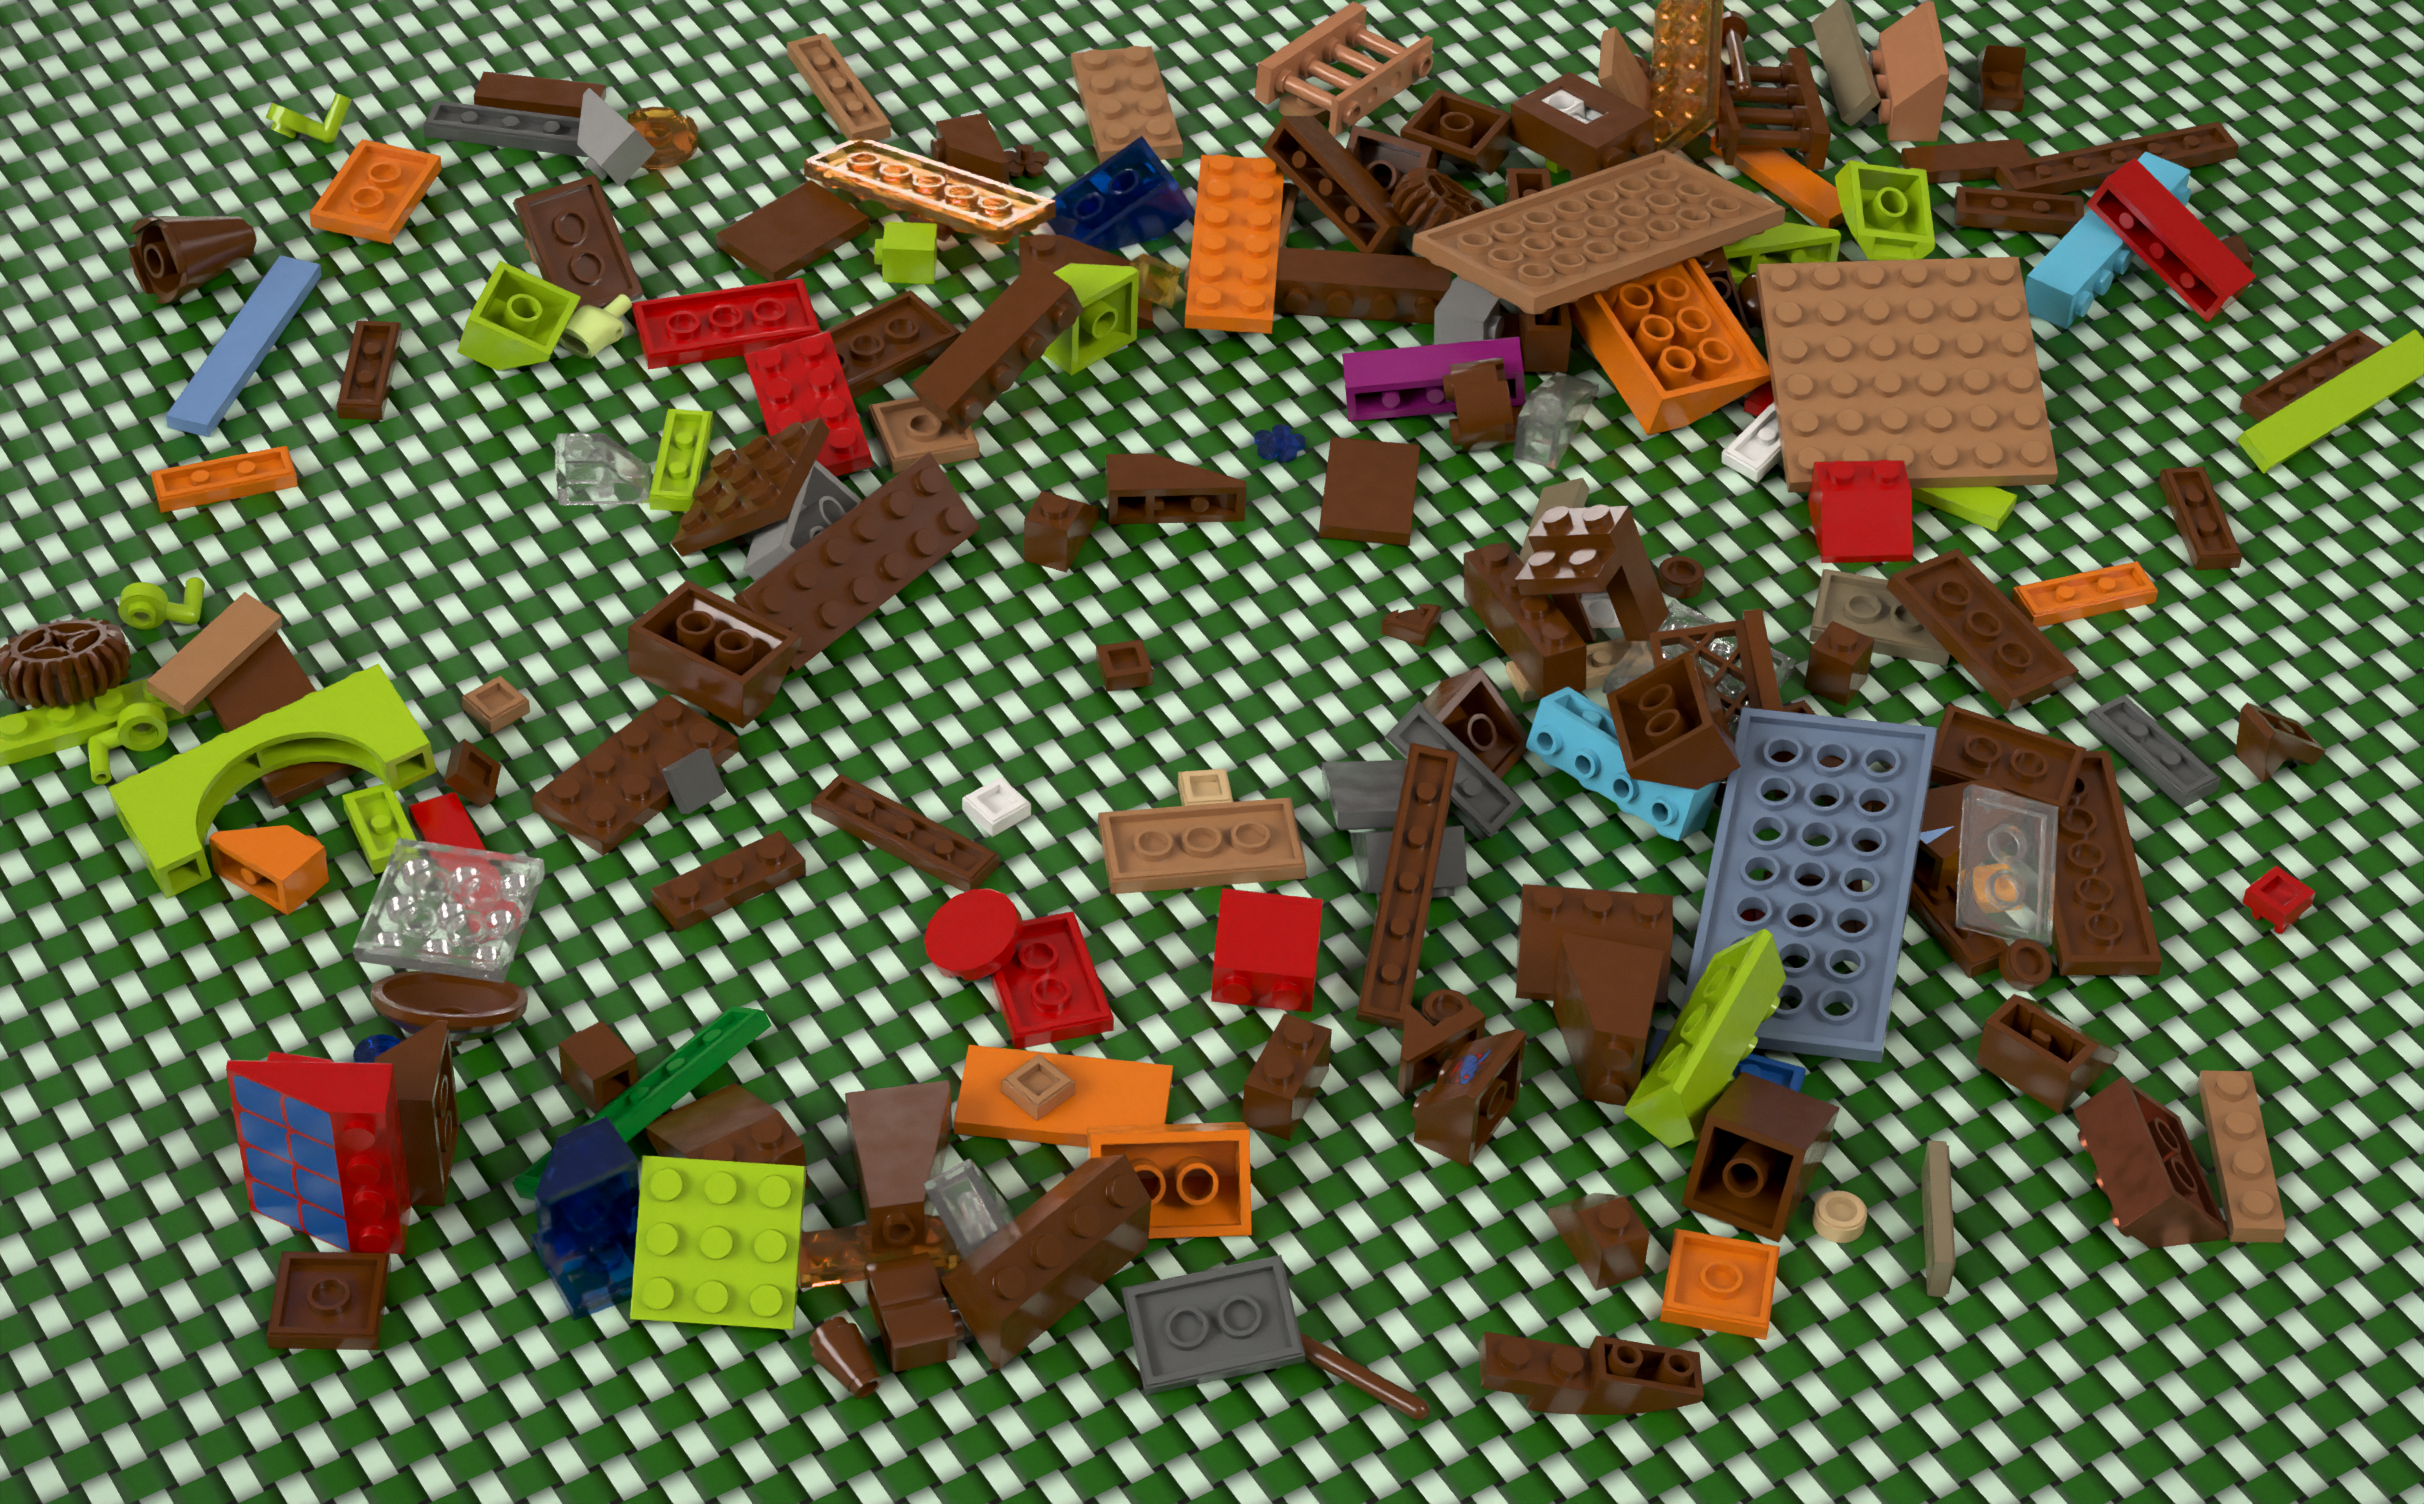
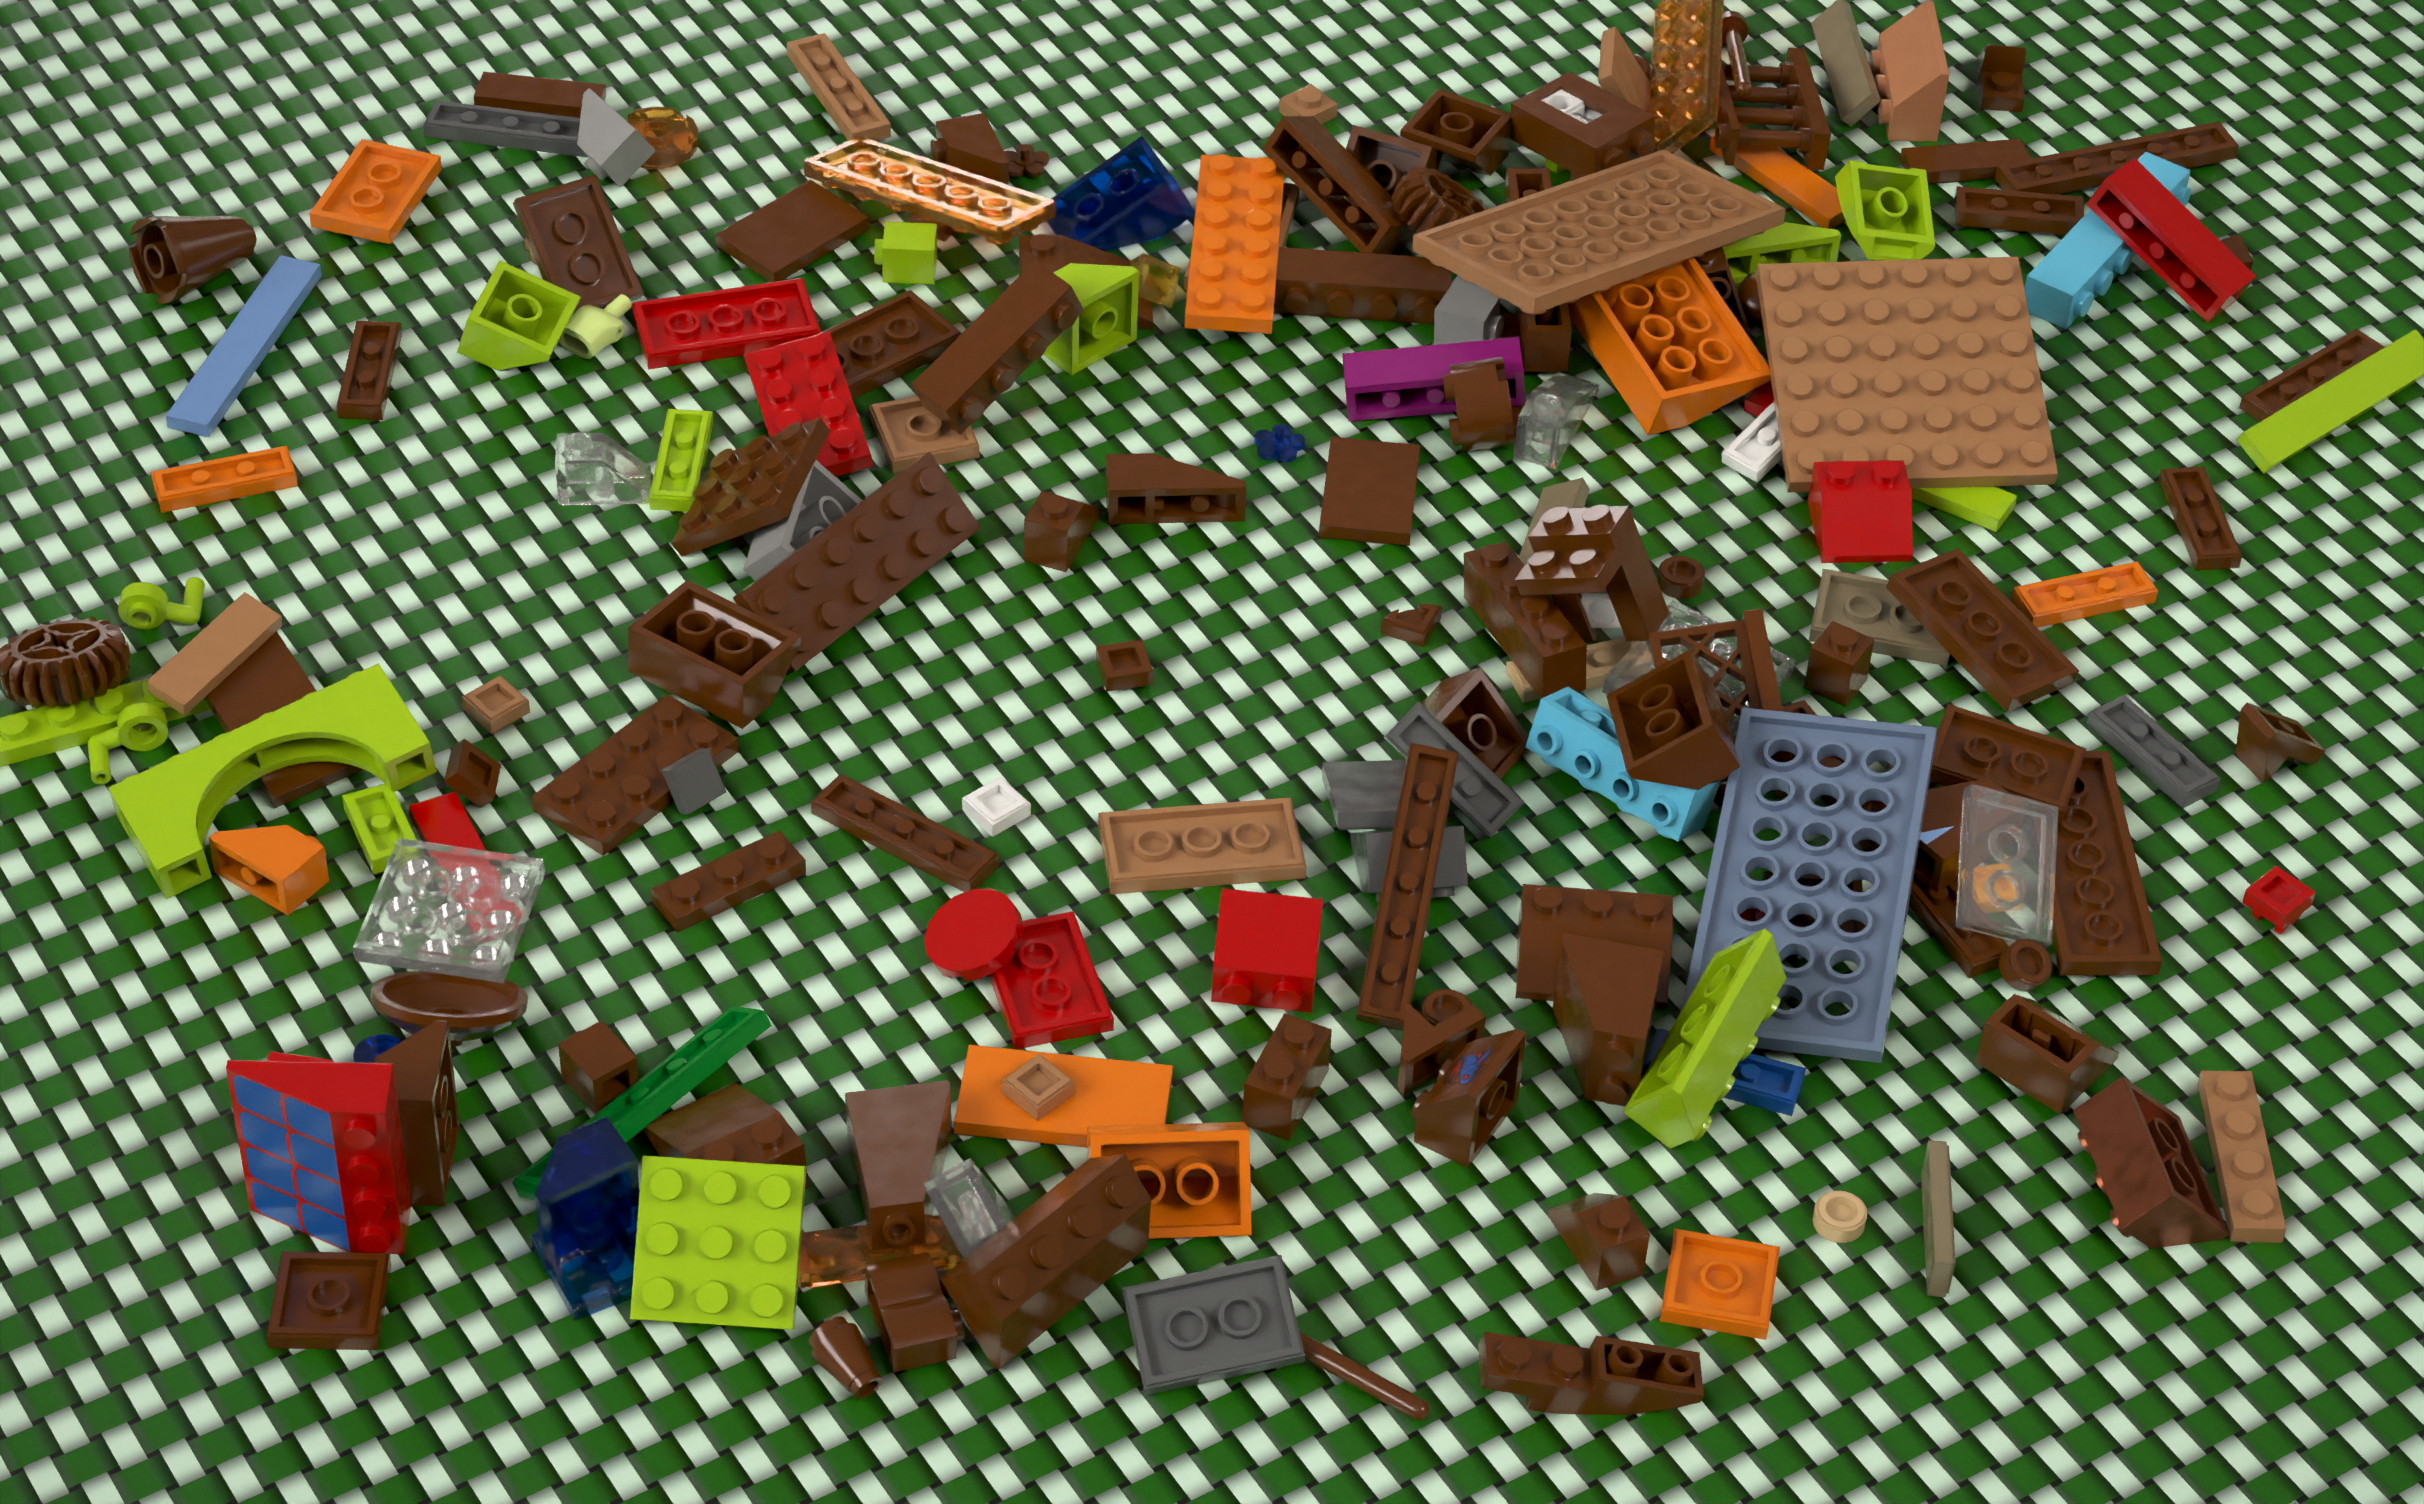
(289, 122): lime plate -> none
(1125, 101): medium nougat plate -> none
(1204, 787): tan tile -> none
(1333, 41): nougat fence -> none
(1758, 1155): reddish brown slope -> none

